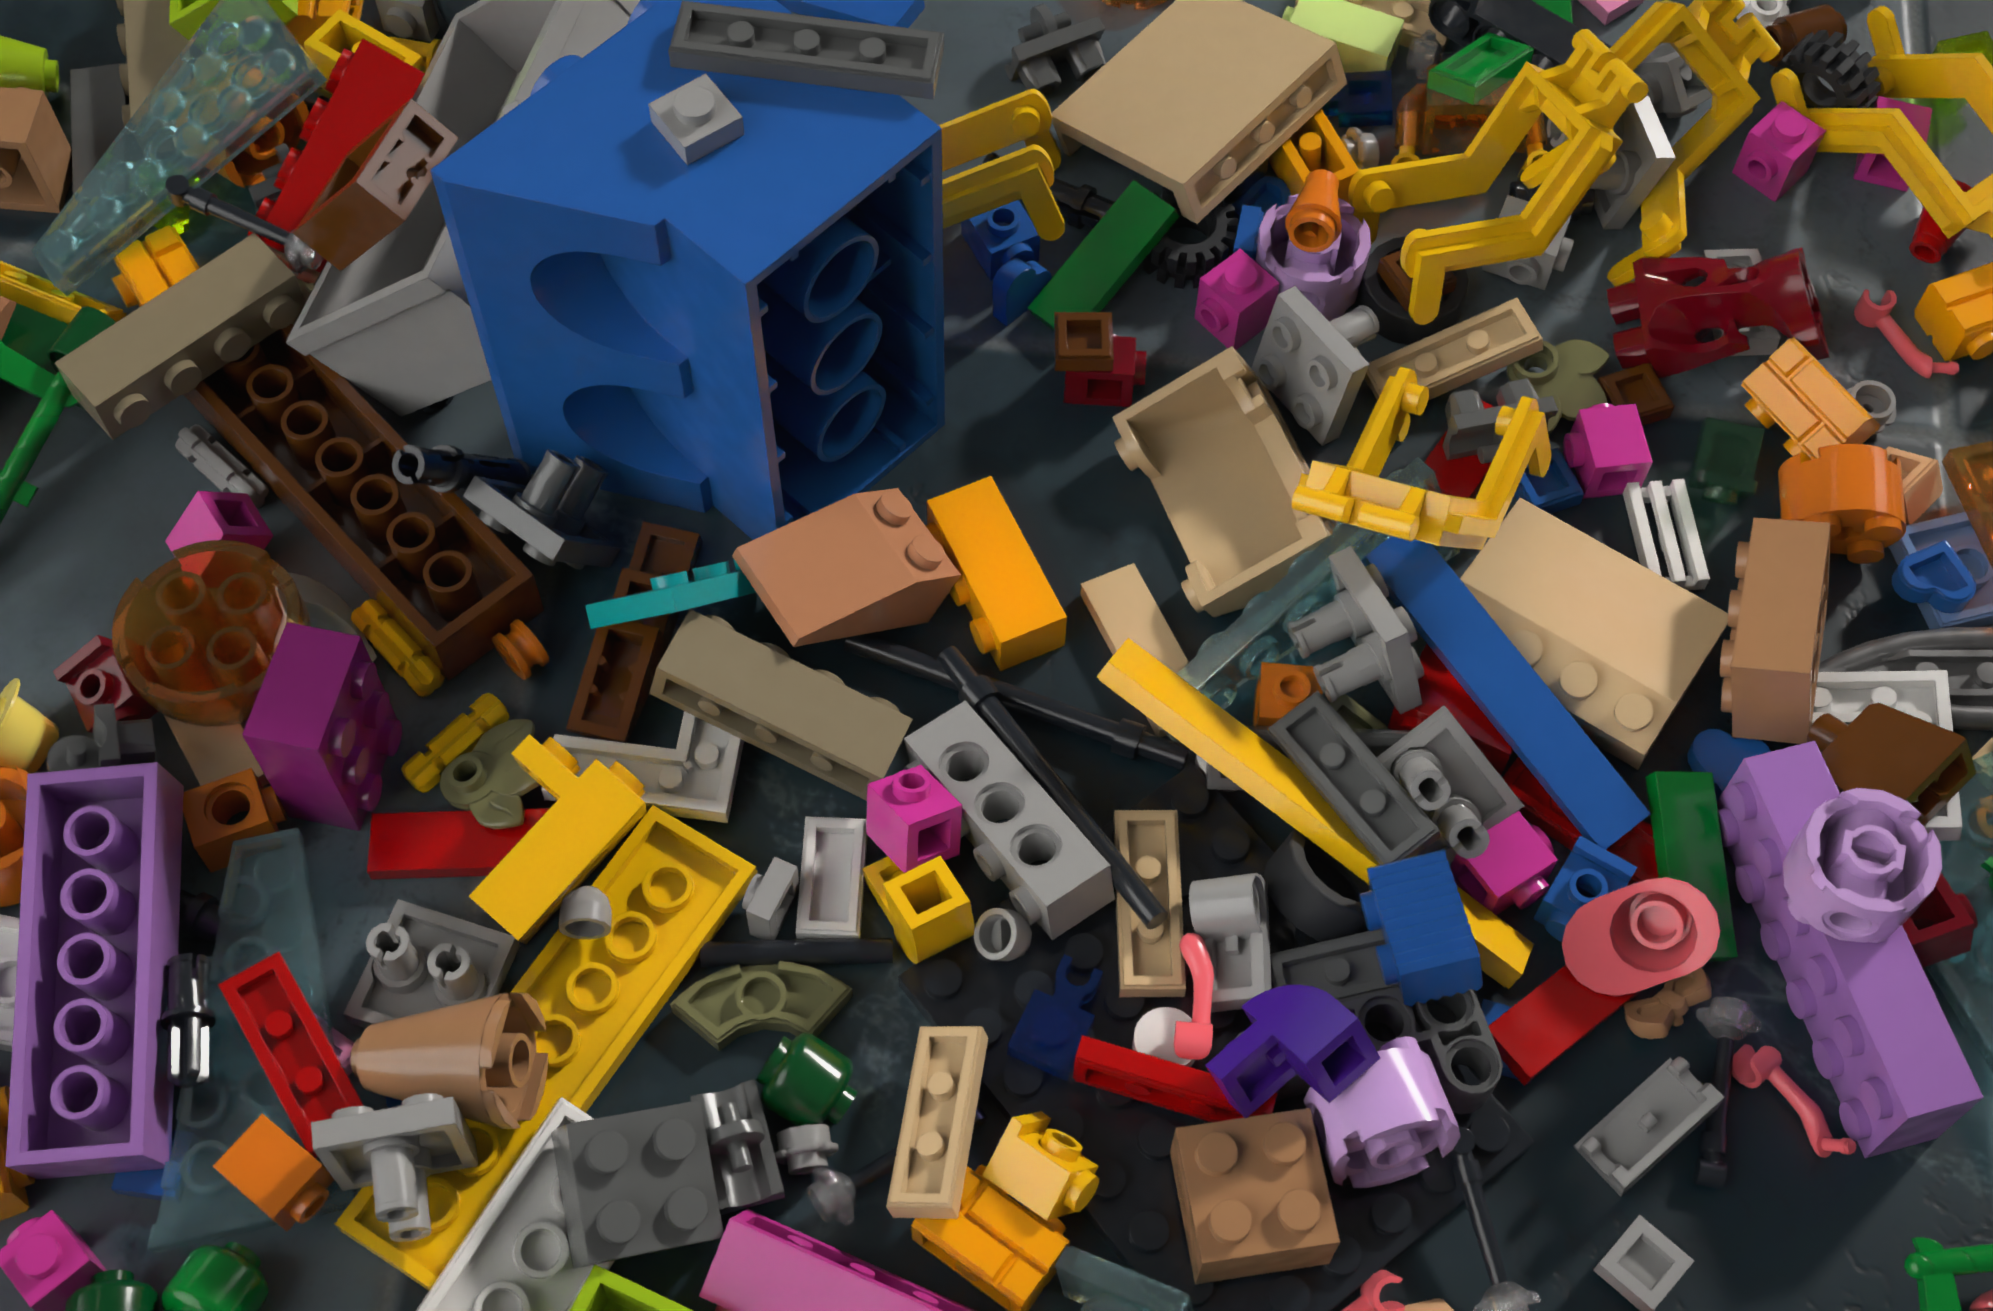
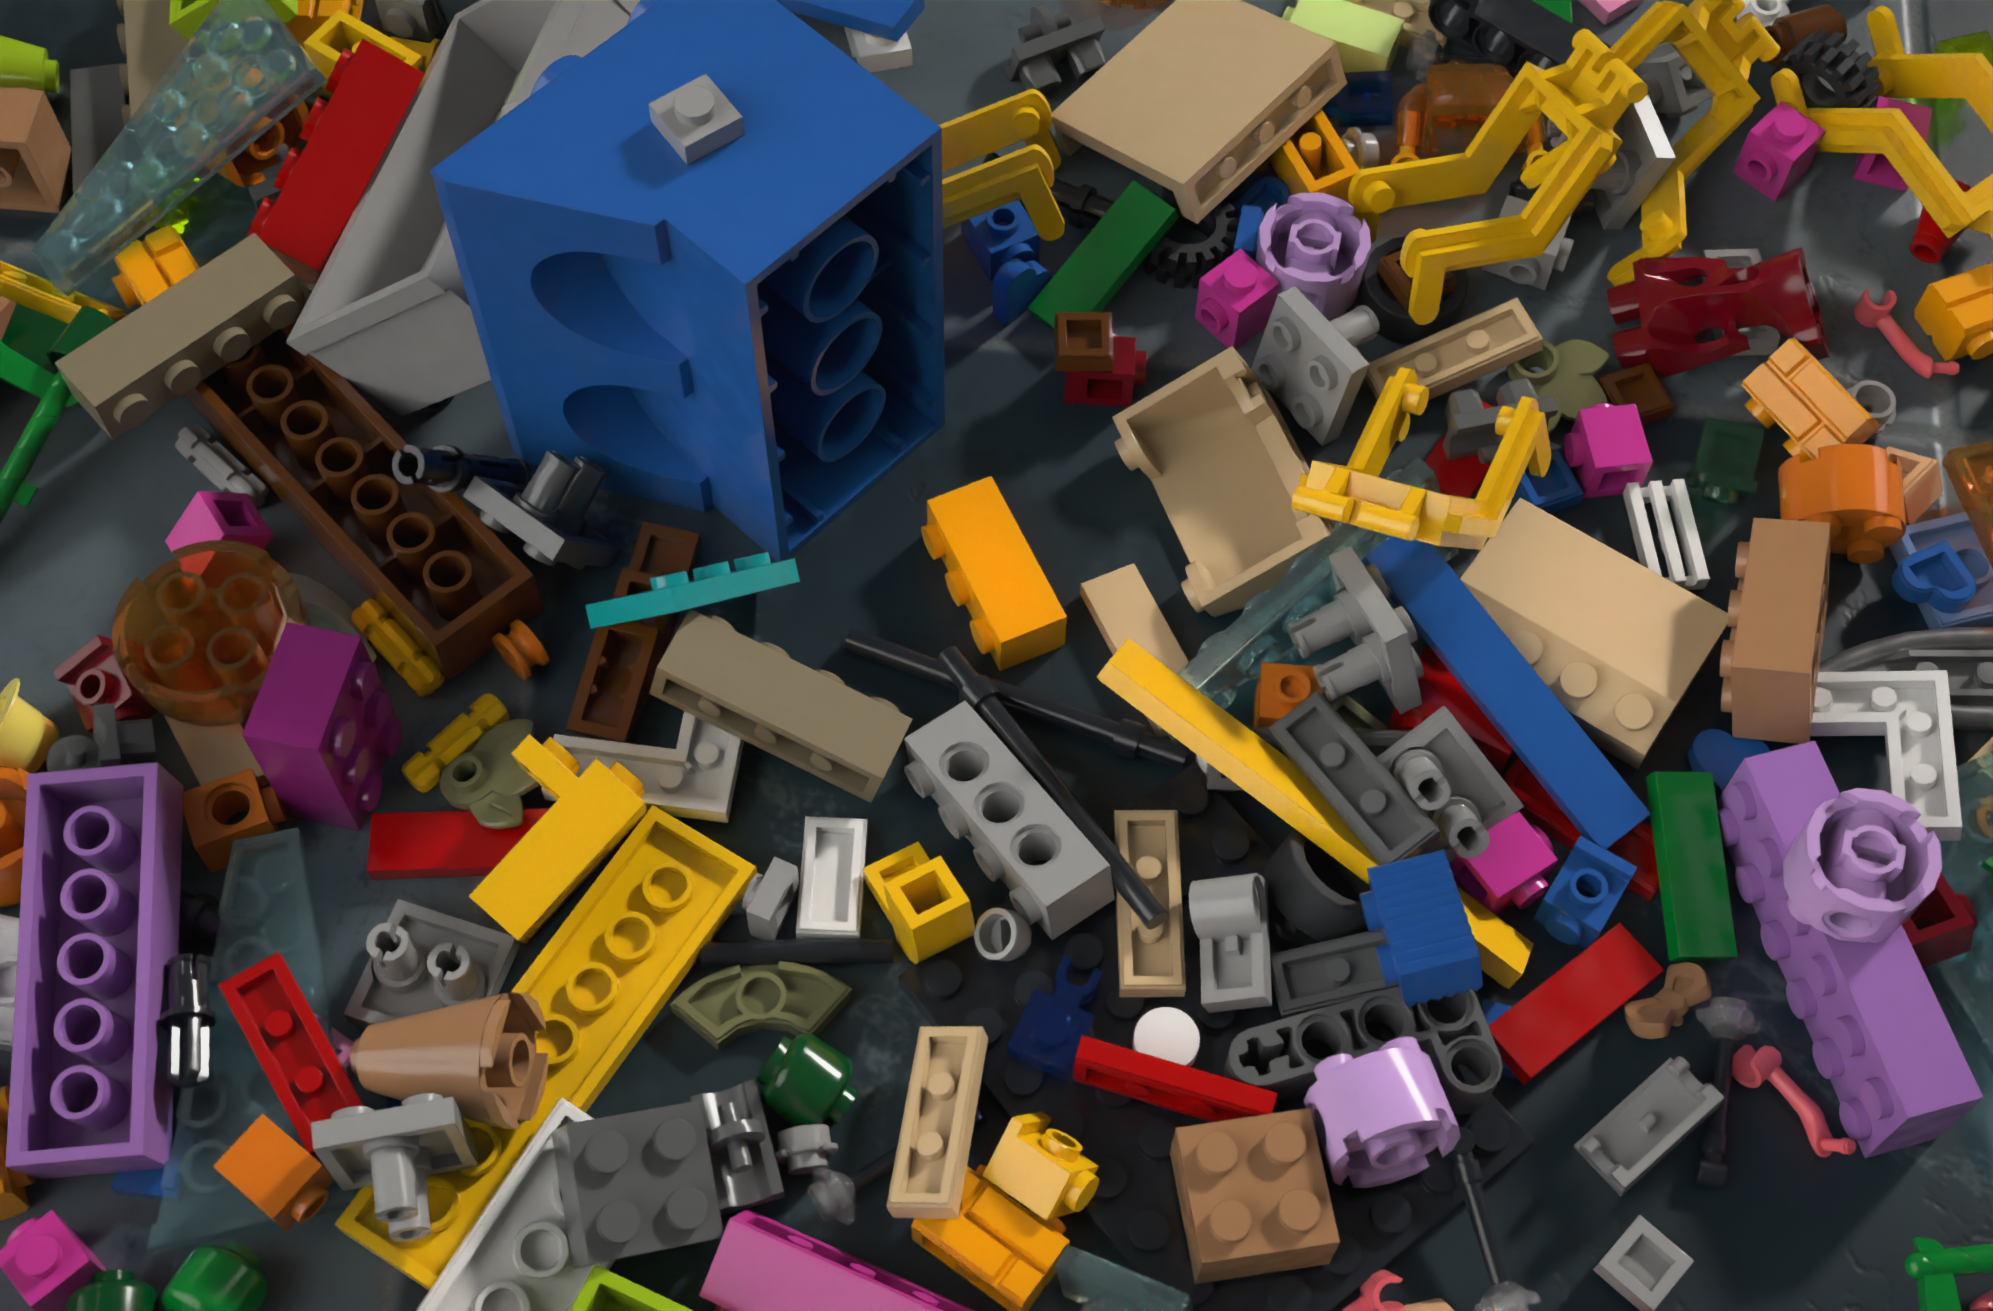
(205, 202): black piece -> none
(376, 185): reddish brown window -> none
(585, 914): light grey hinge -> none
(807, 49): dark grey tile -> none
(849, 569): nougat slope -> none
(913, 818): dark pink brick -> none
(1194, 1038): coral piece -> none
(1292, 1034): dark purple brick -> none
(1315, 215): orange cone -> none
(1479, 68): green tile -> none
(1640, 936): coral piece -> none
(1895, 755): reddish brown torso -> none

